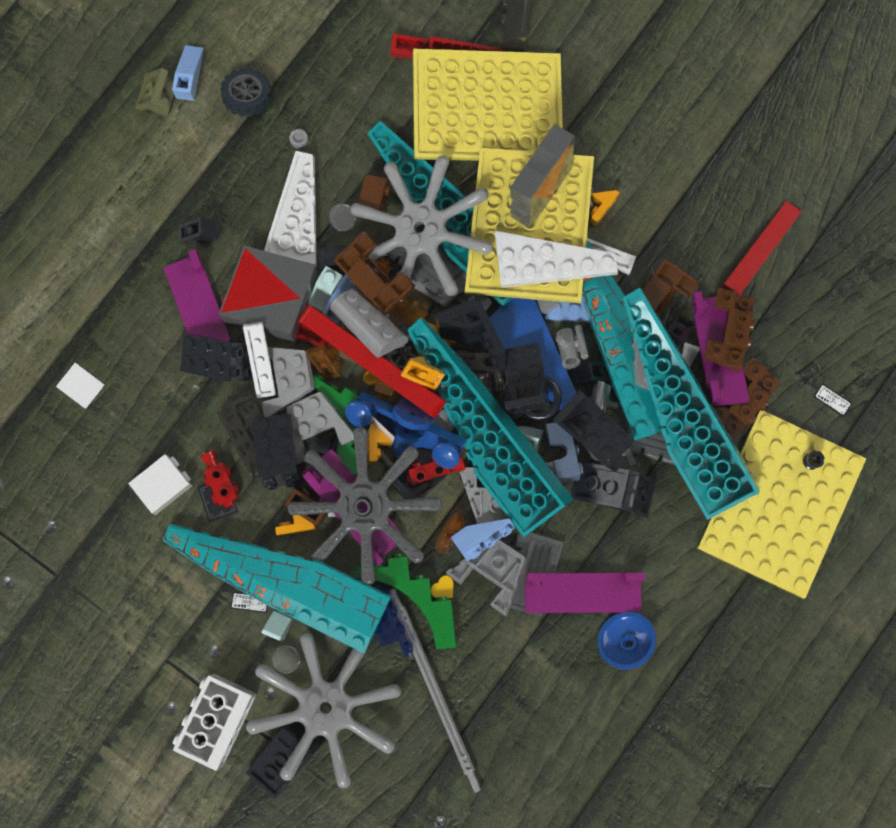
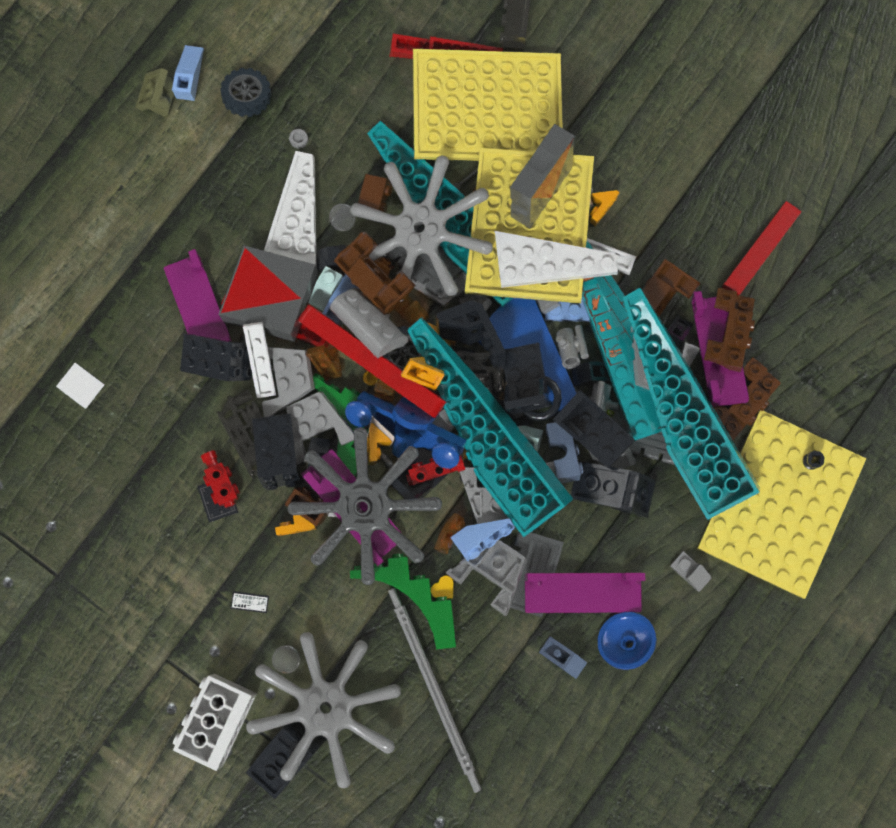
(161, 484): white brick -> none
(199, 231): black slope -> none
(277, 625): light aqua slope -> none
(289, 584): teal wedge -> none
(390, 629): clear blue bracket -> none
(563, 657): none -> sand blue slope
(691, 571): none -> light grey slope
(833, 399): sticker -> none

